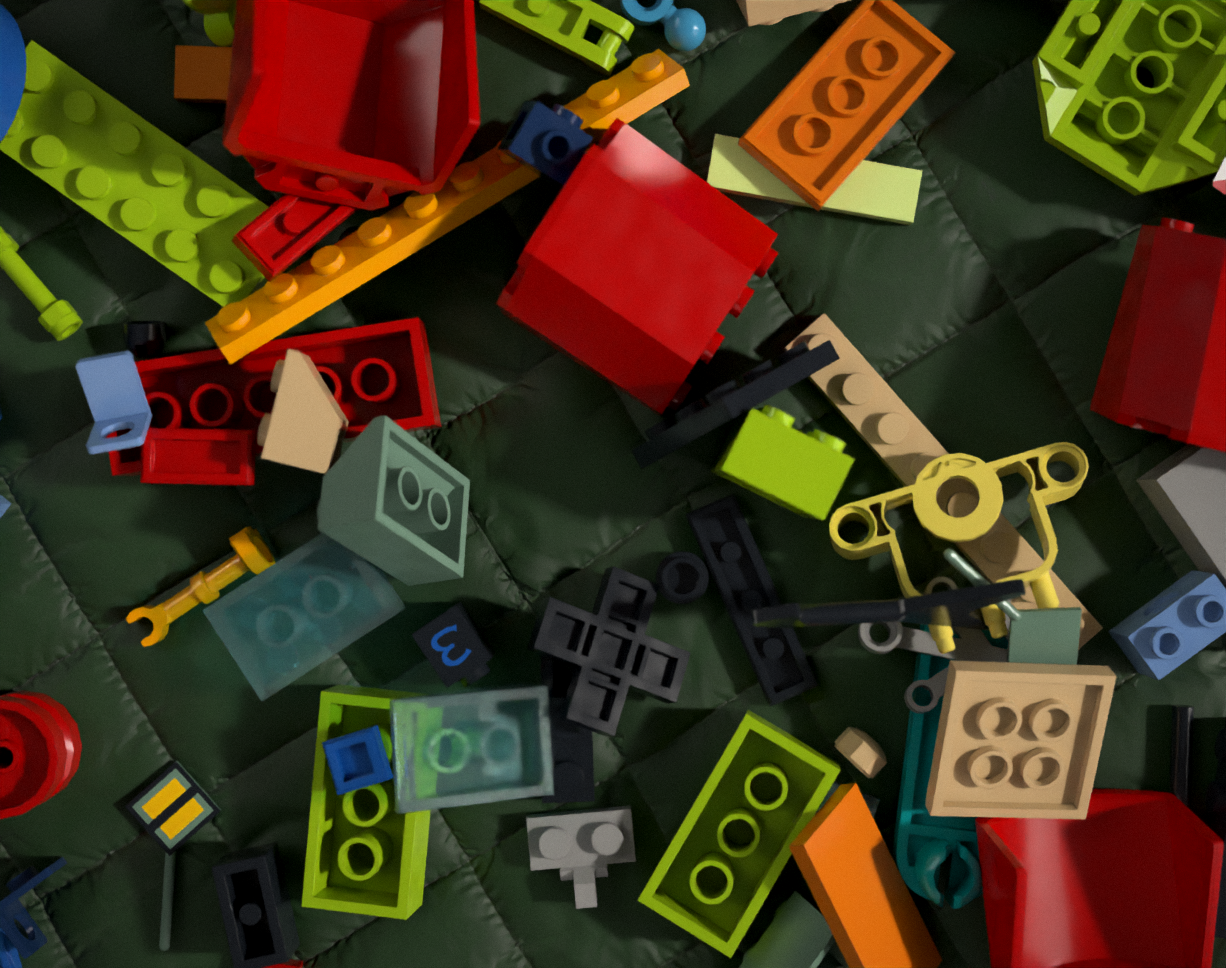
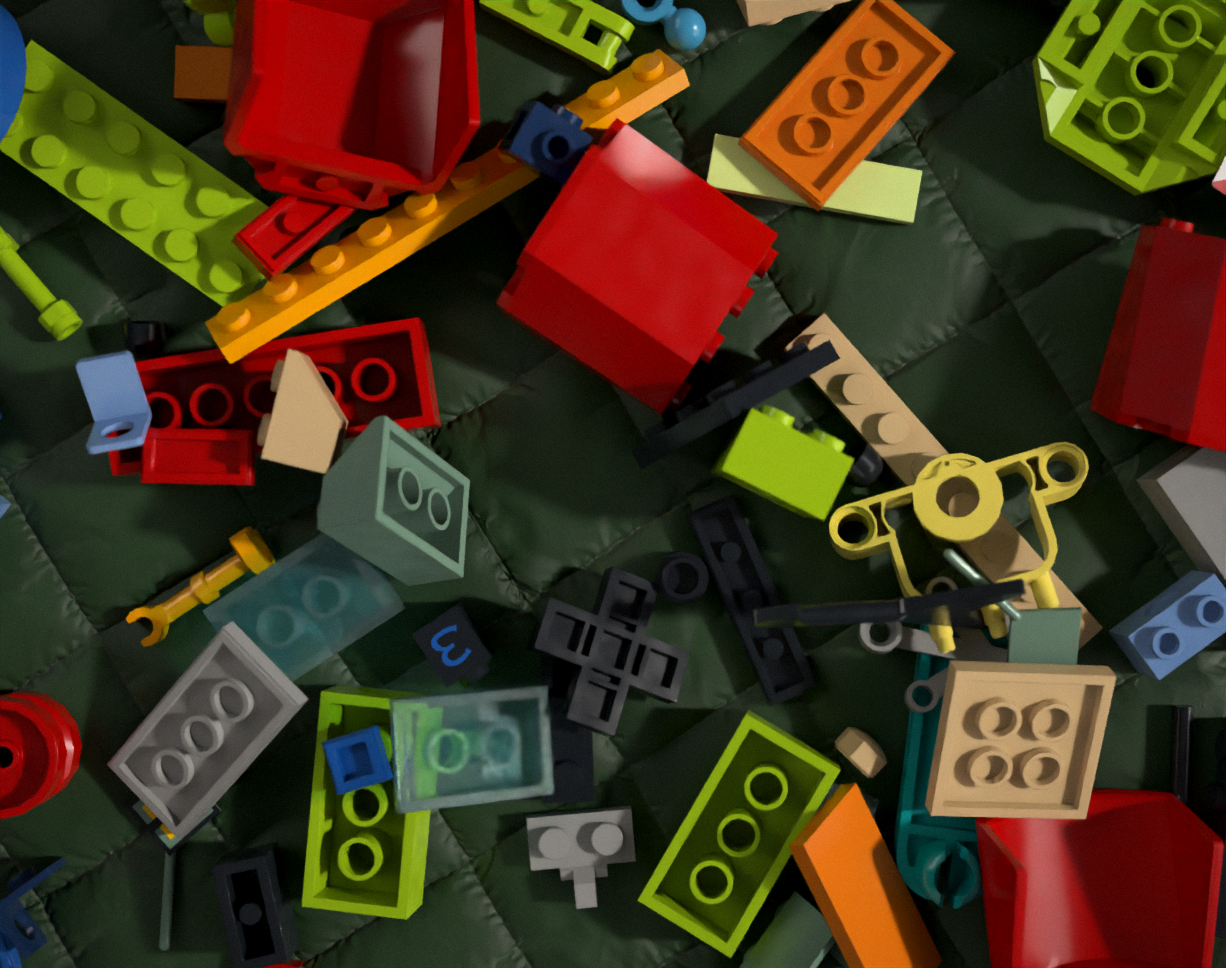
(207, 730): none -> light grey tile
(866, 467): none -> black hinge

